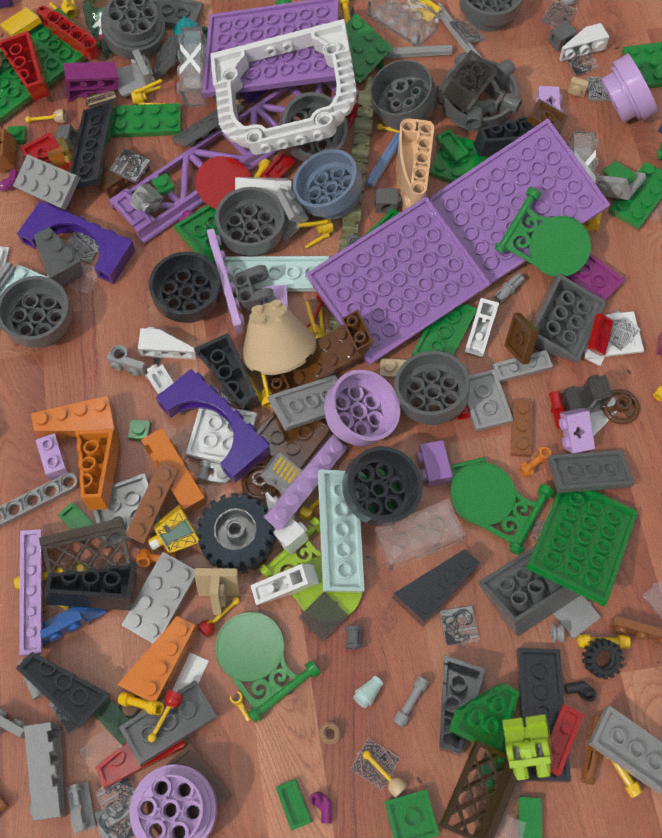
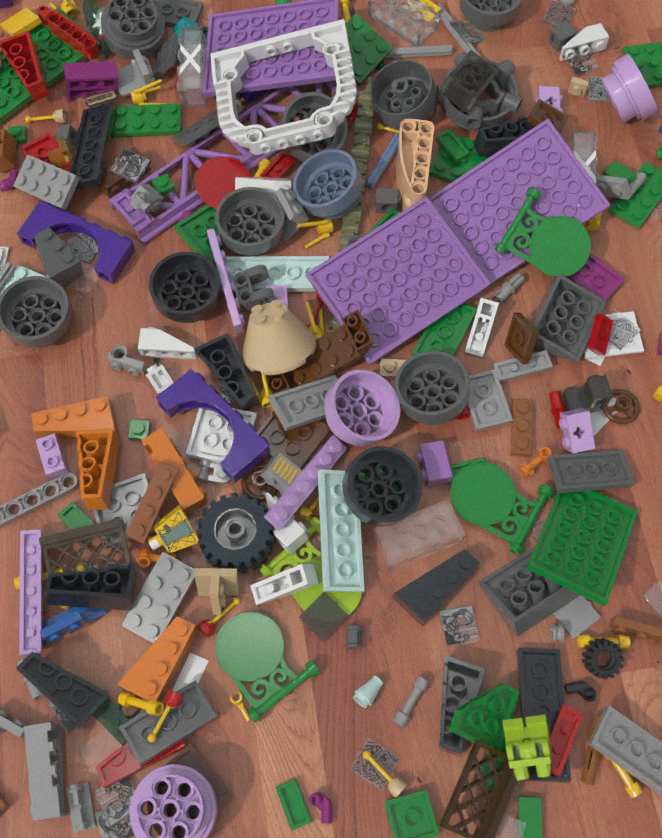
(330, 725): medium nougat plate -> none

